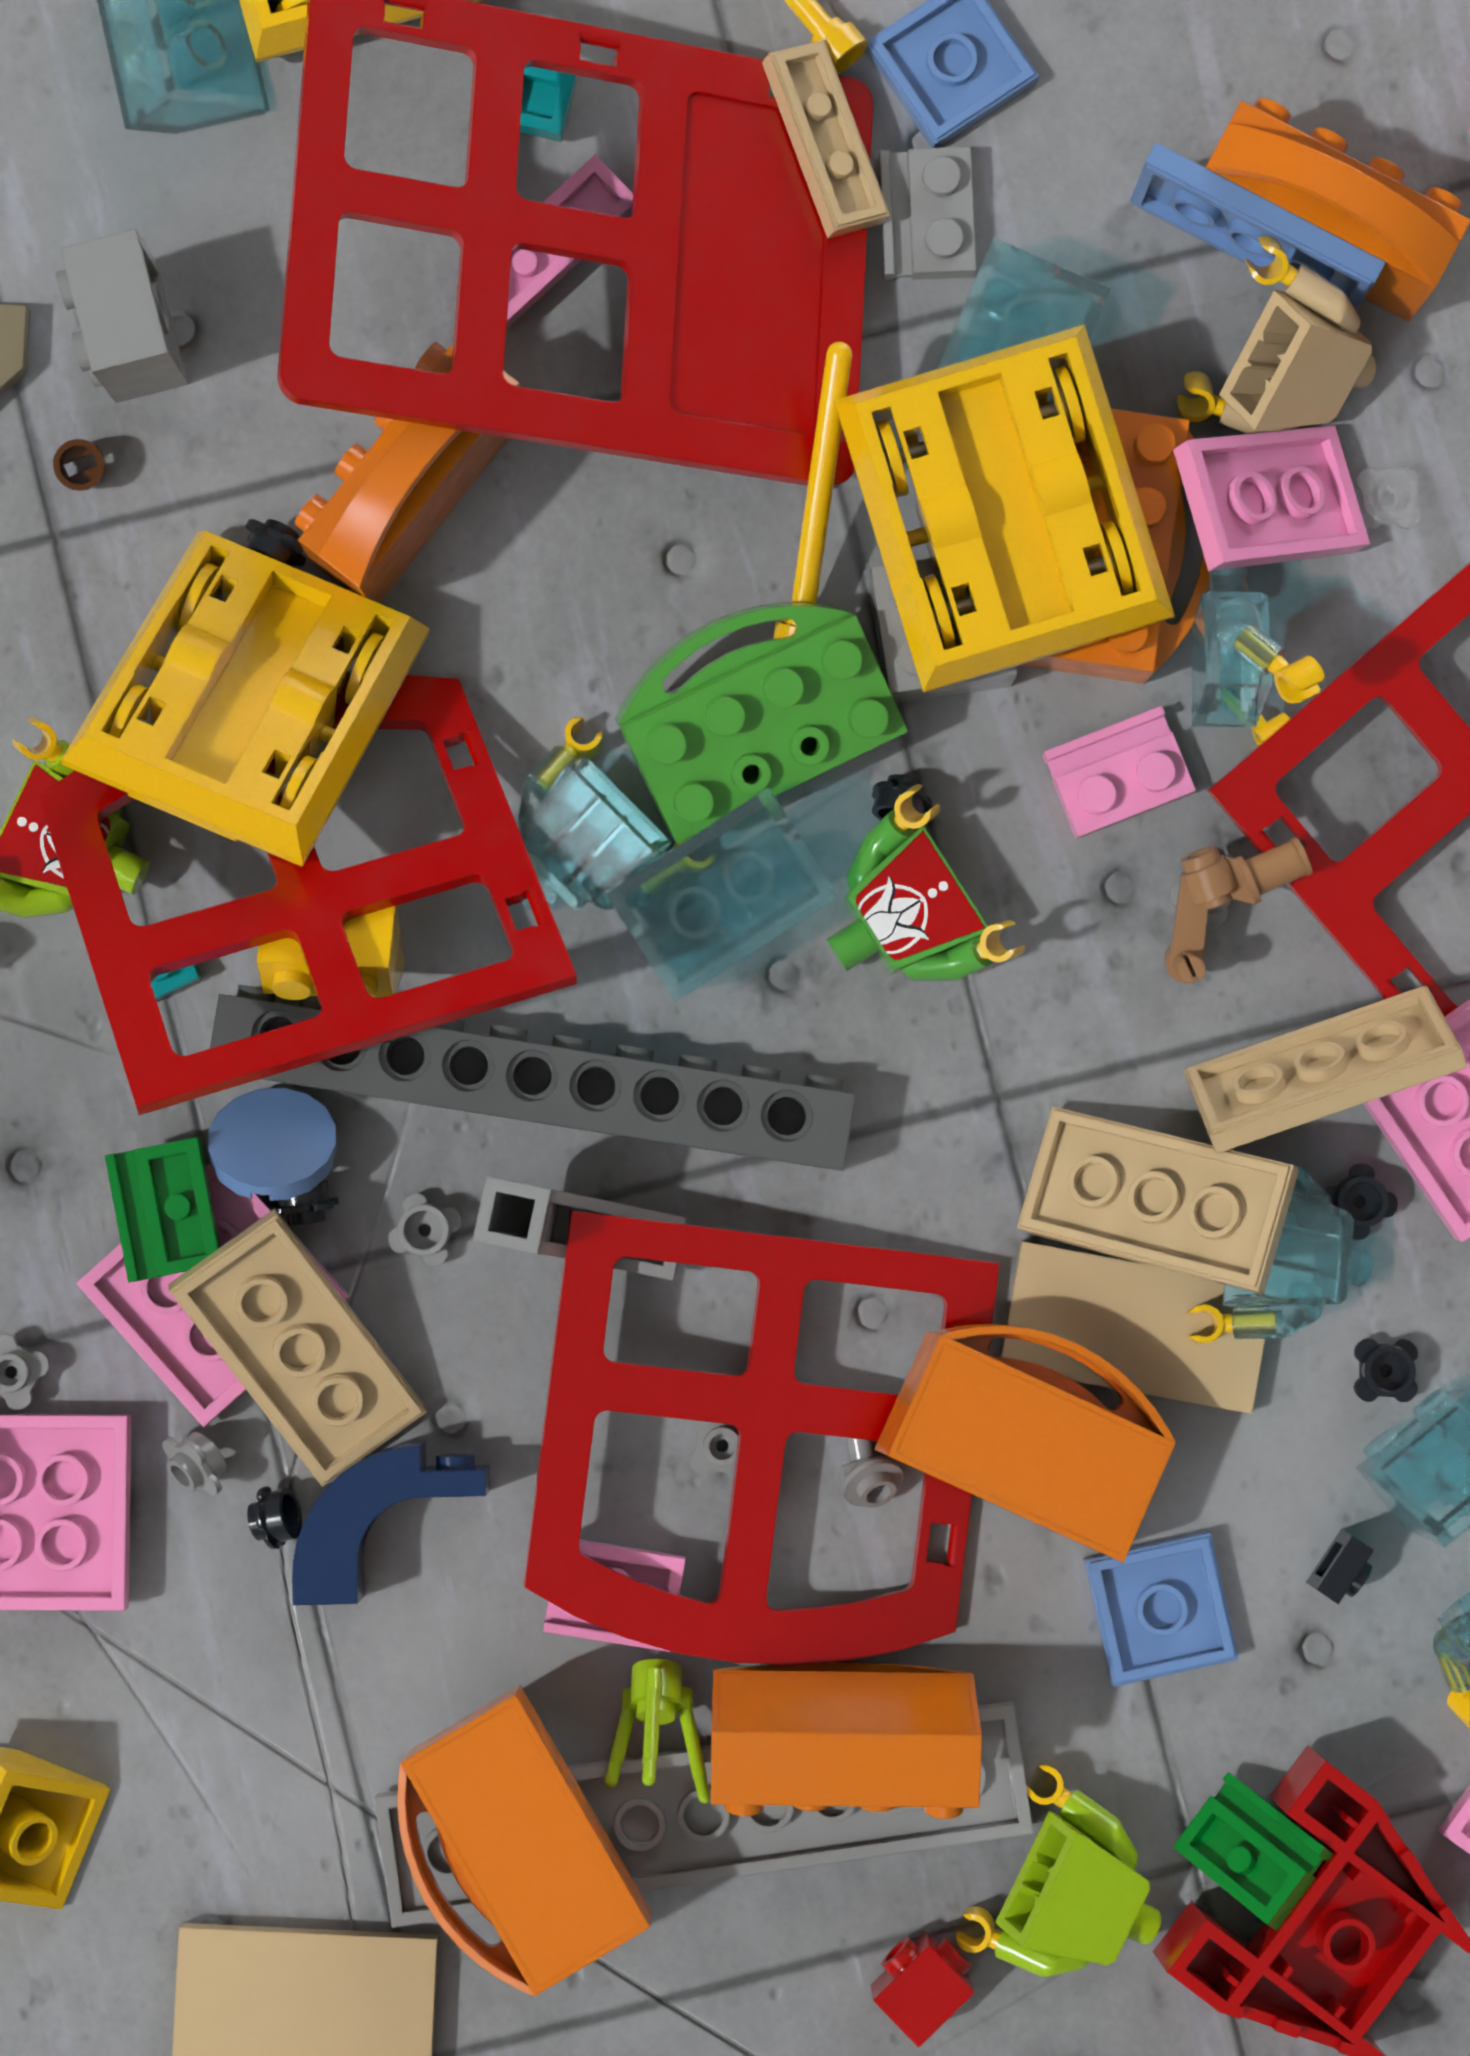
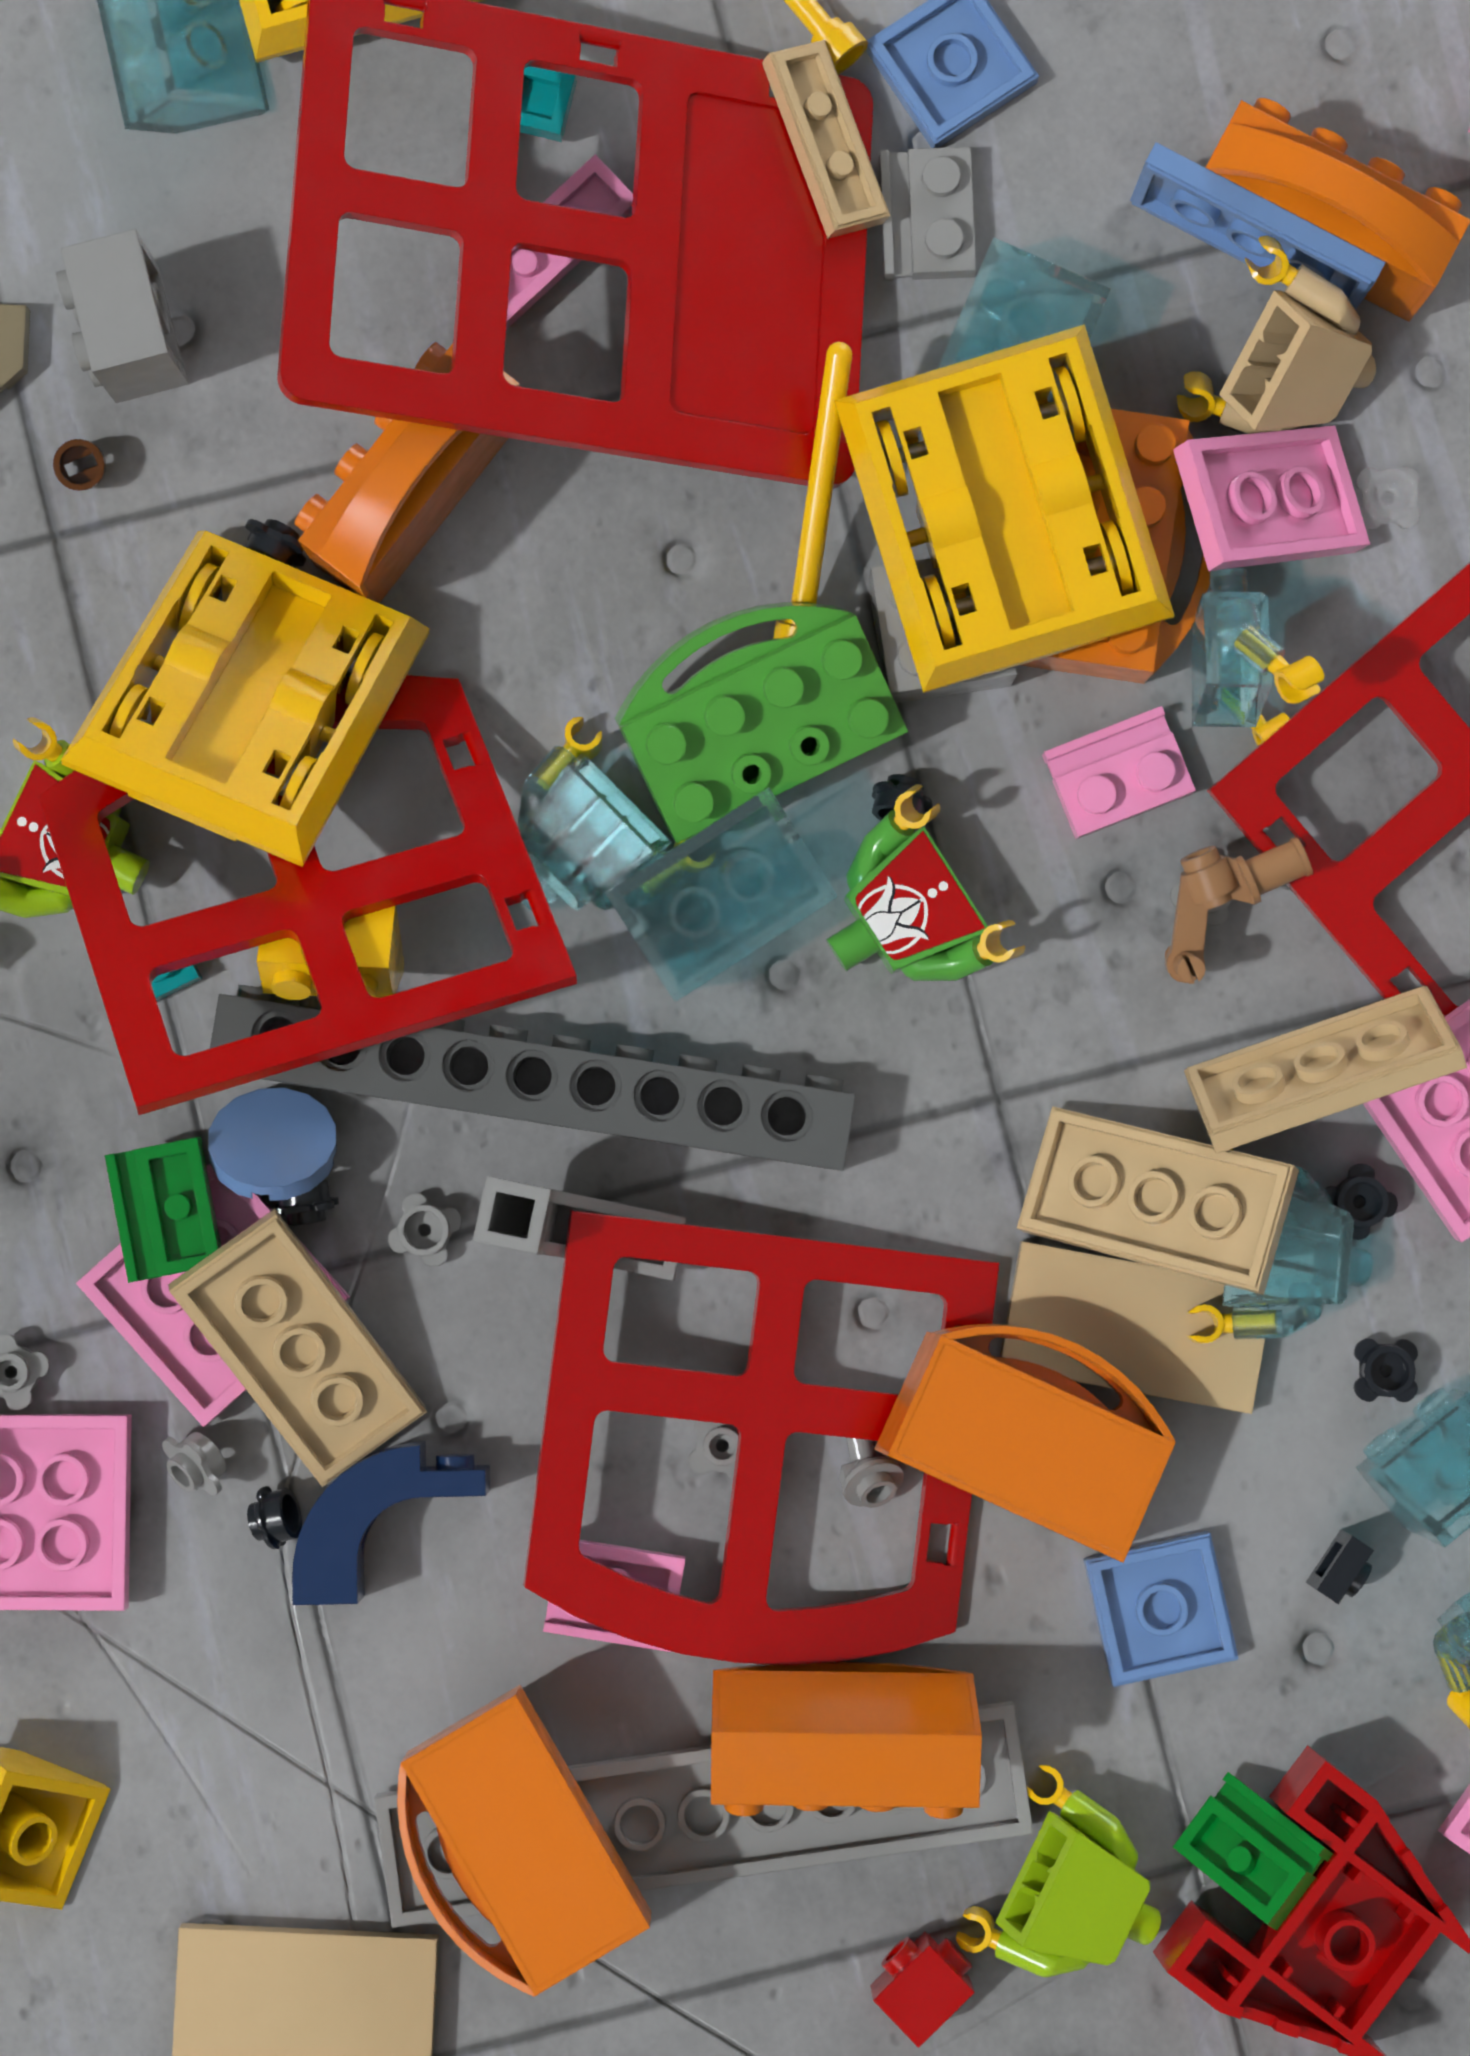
(655, 1698): lime plant -> none

